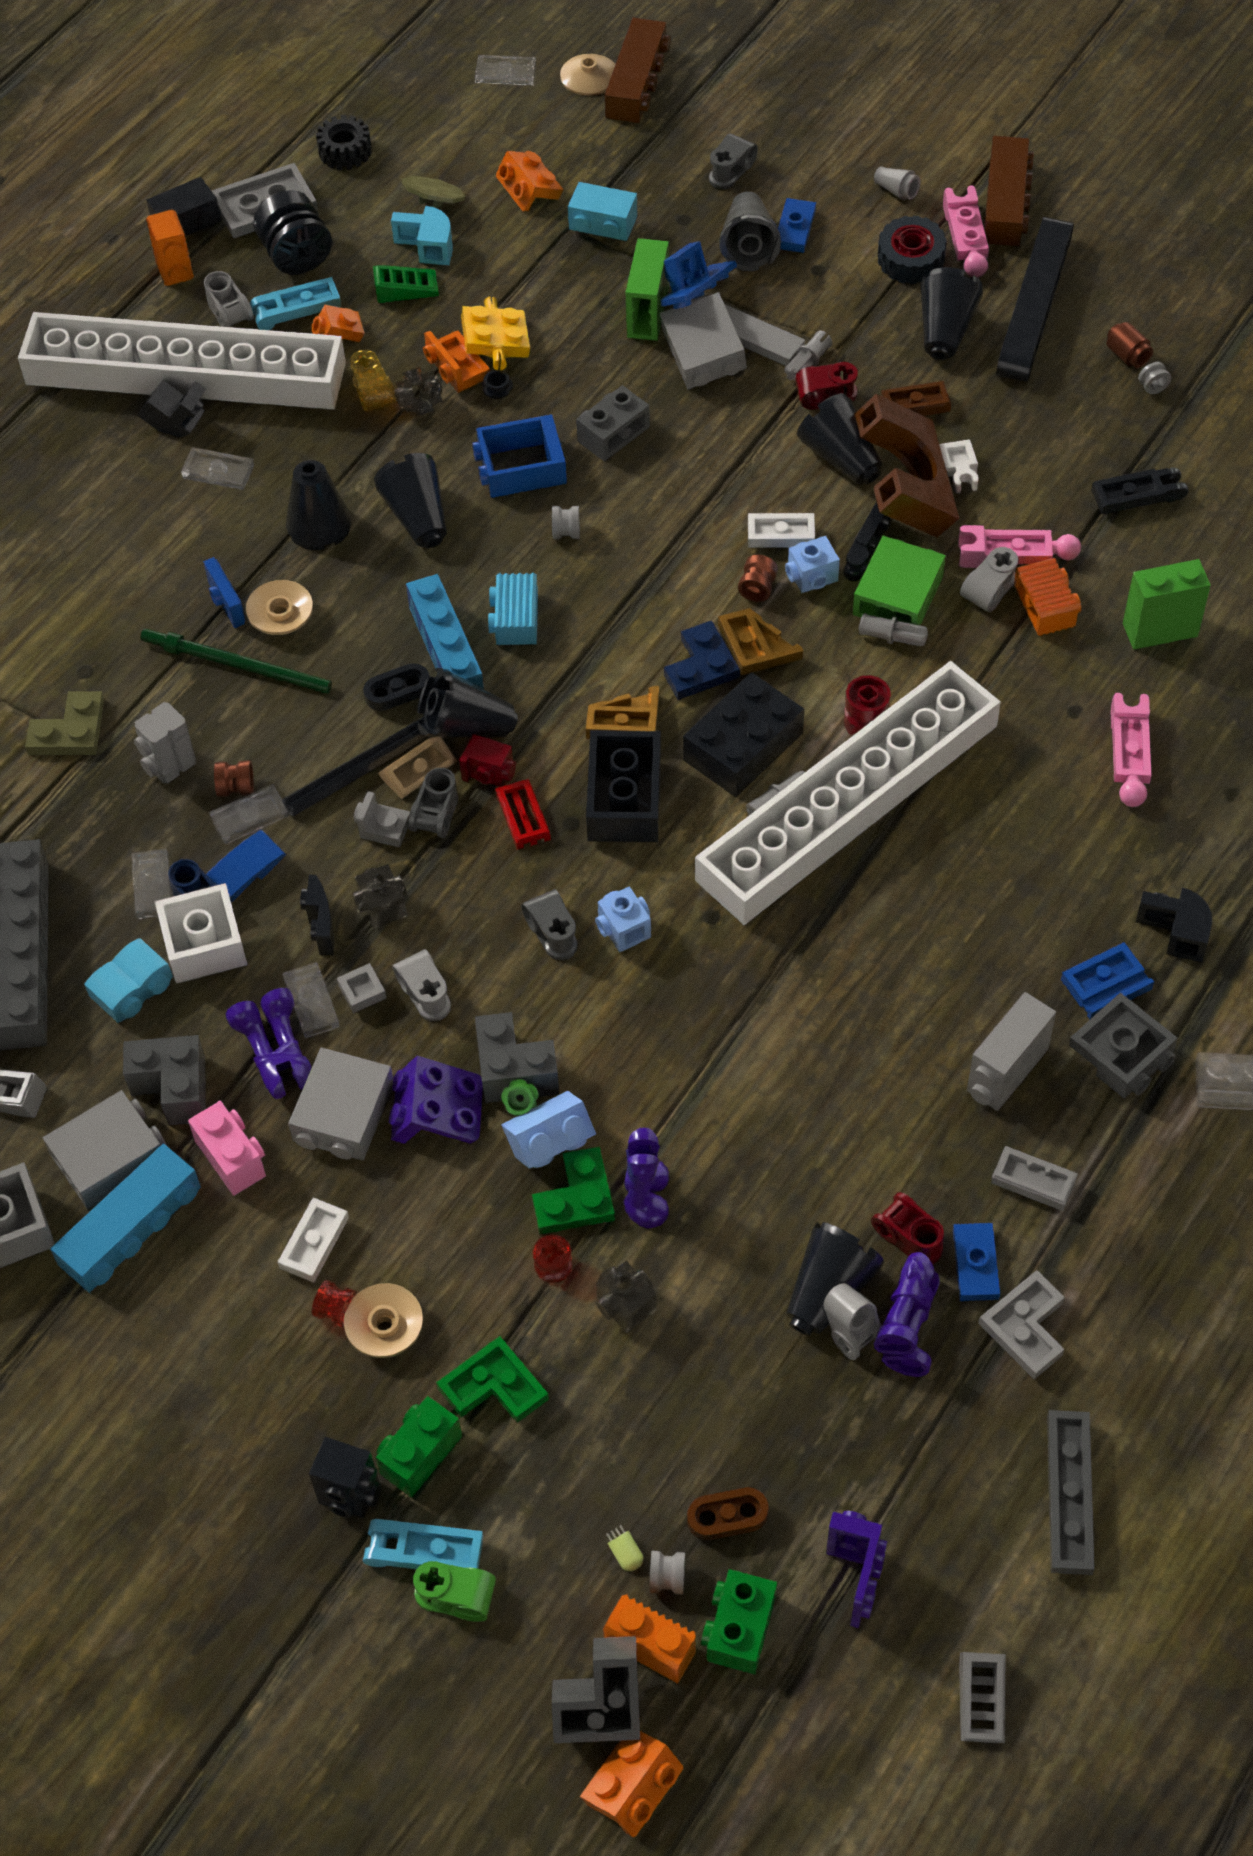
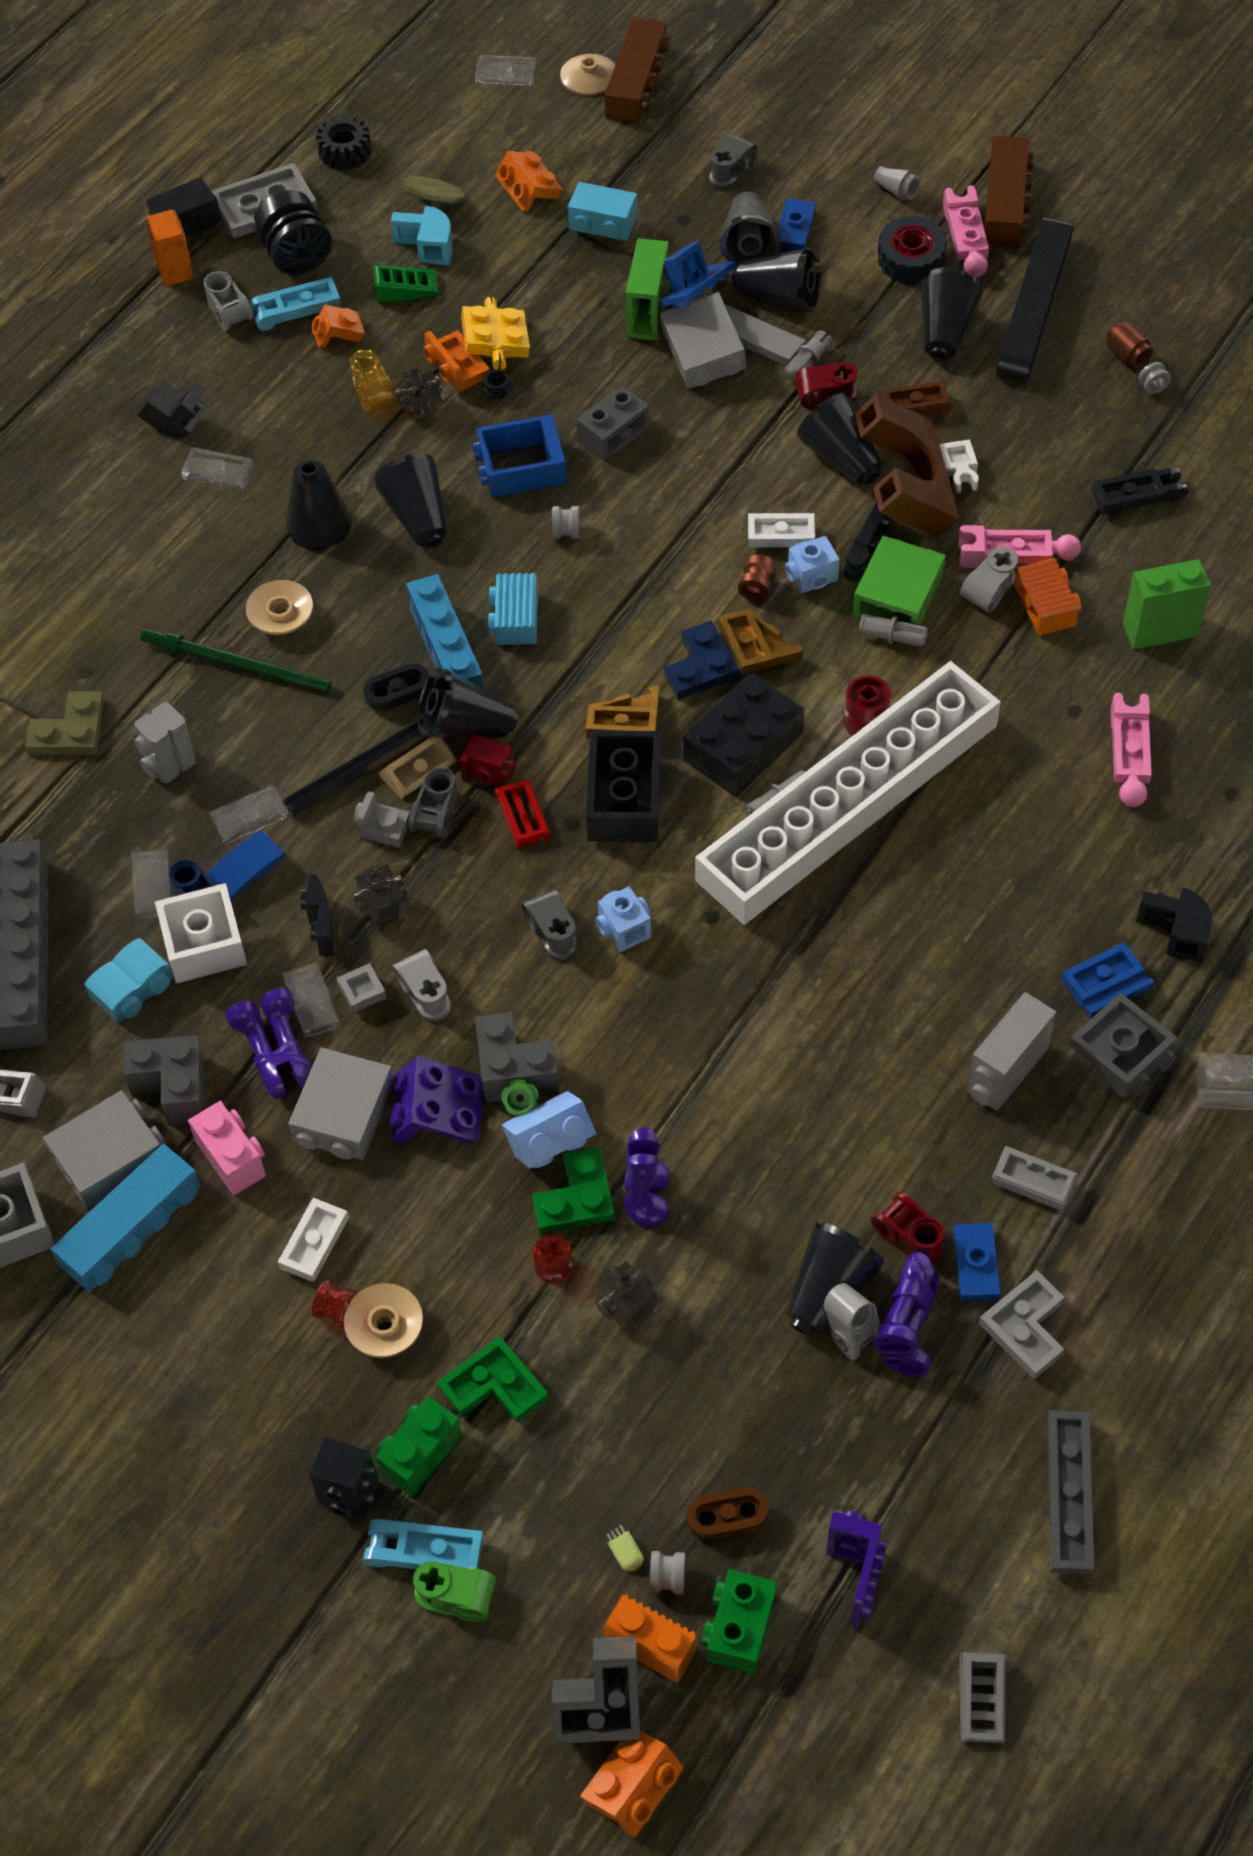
(223, 360): white brick -> none
(223, 592): blue plate -> none
(233, 778): copper wheel -> none
(781, 279): none -> black cone

